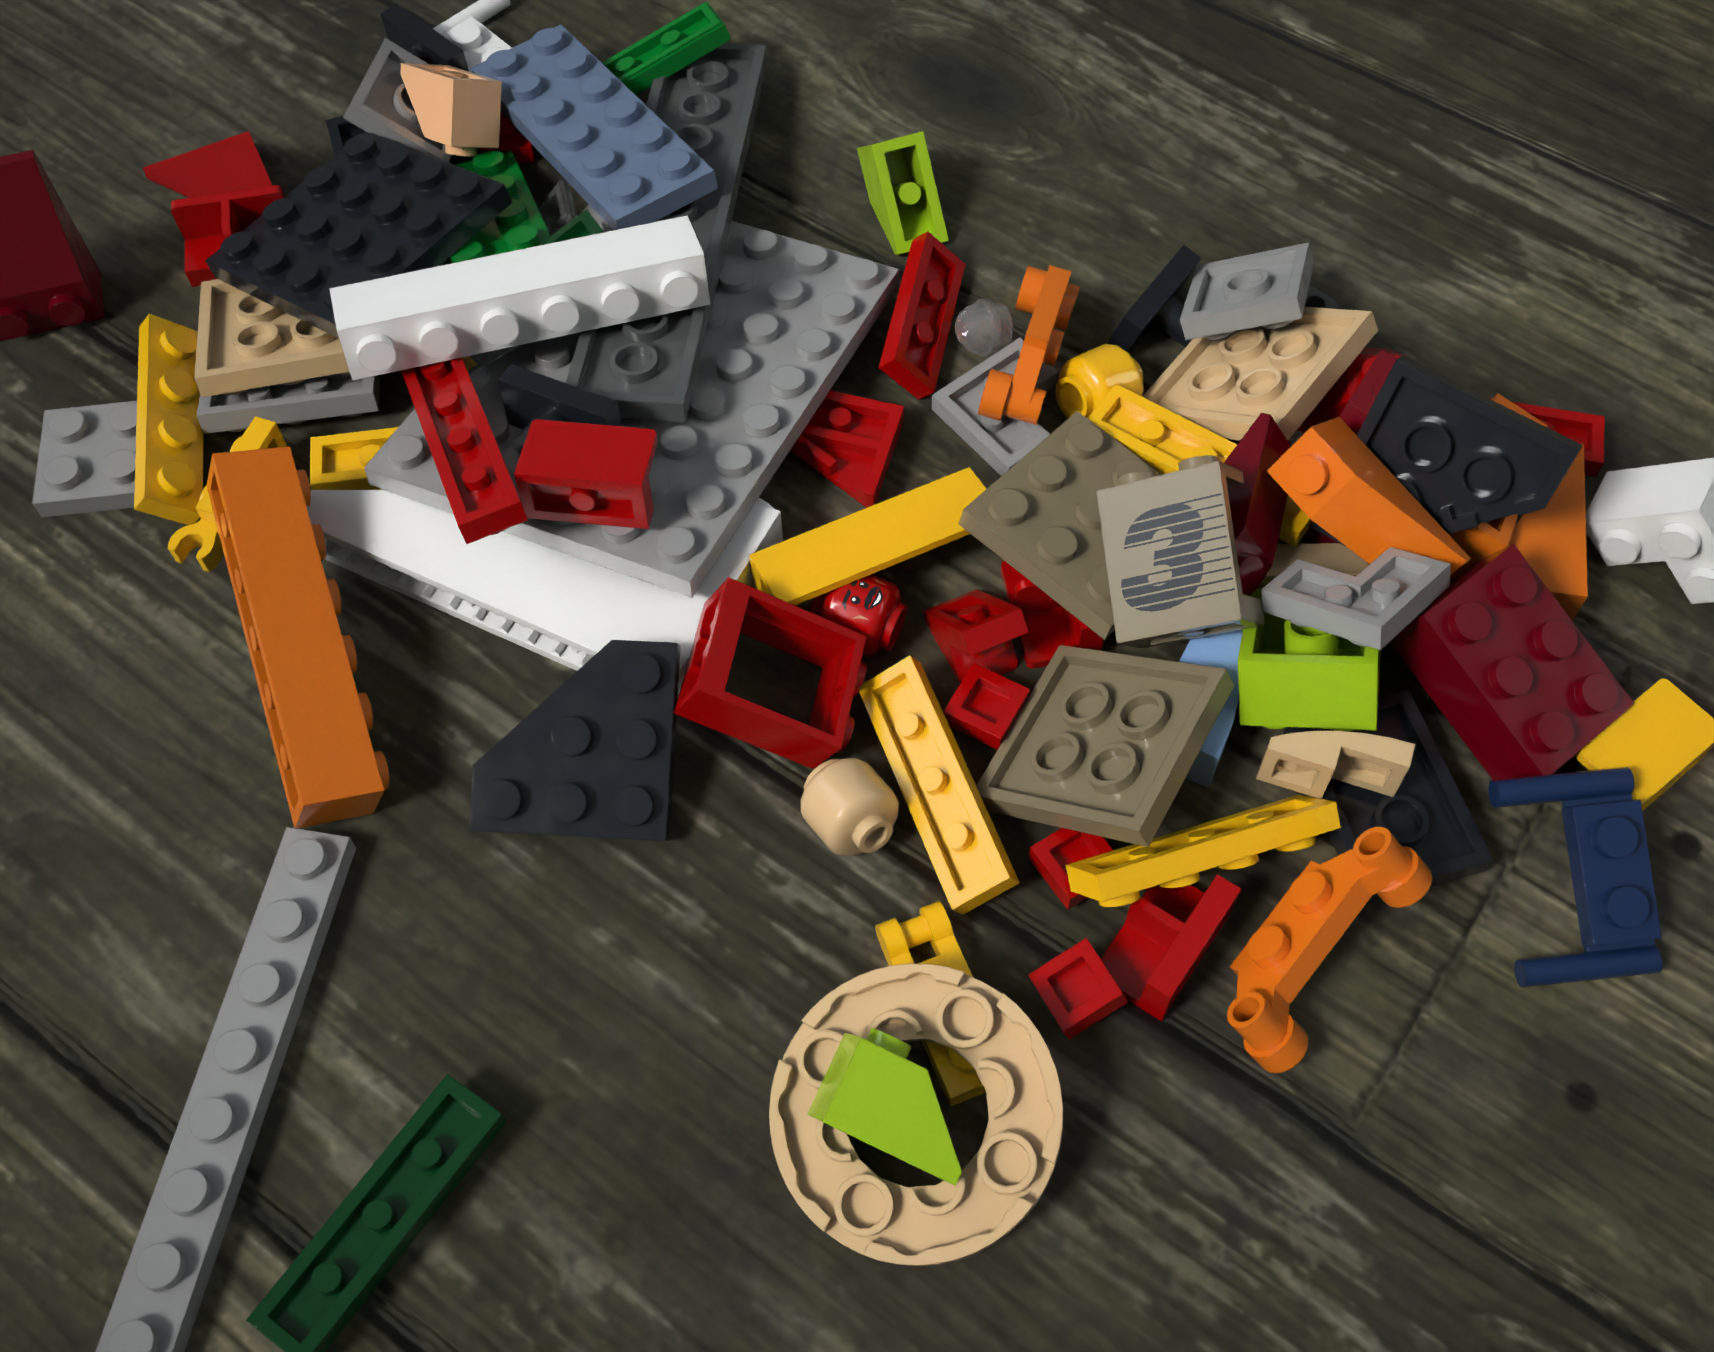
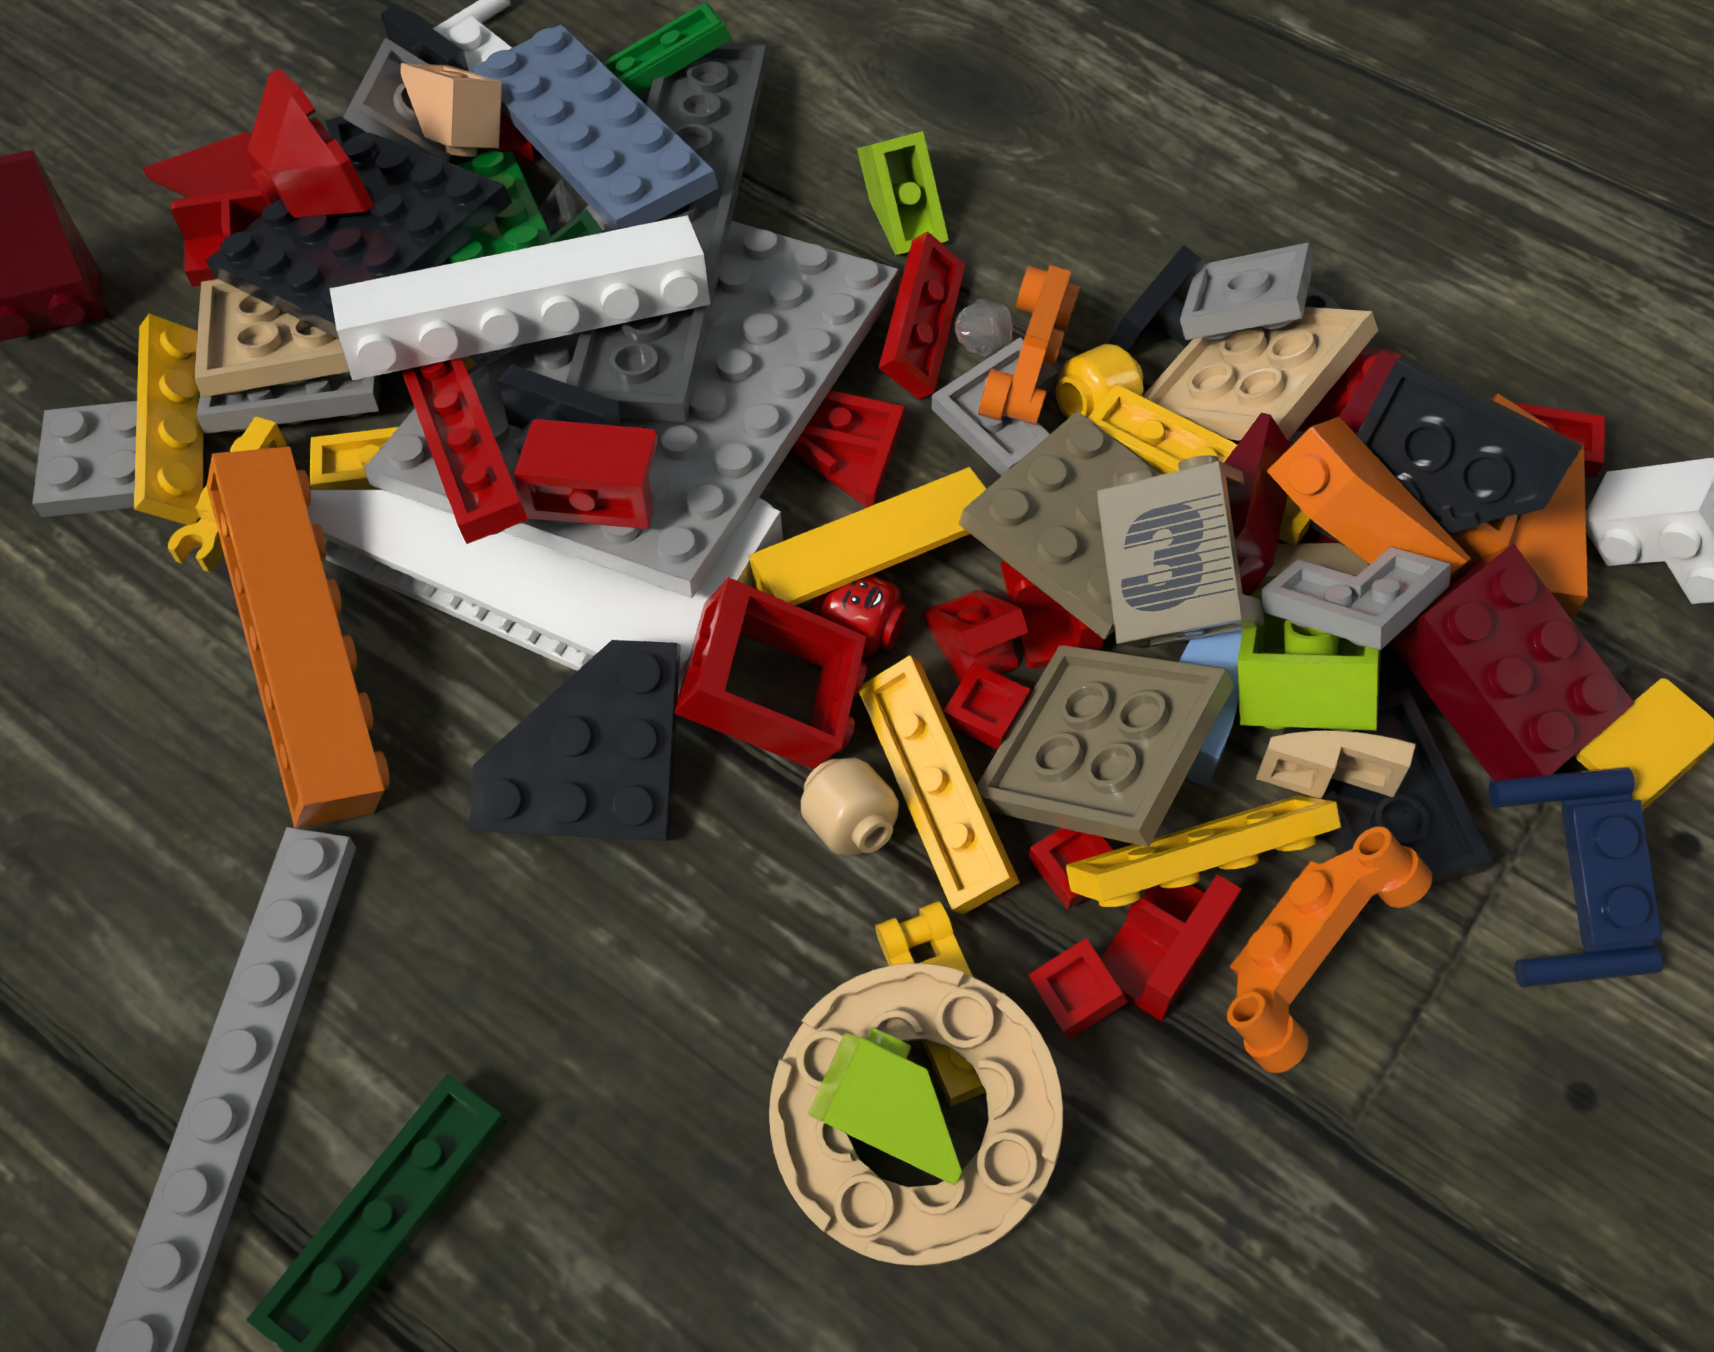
(299, 158): none -> red slope

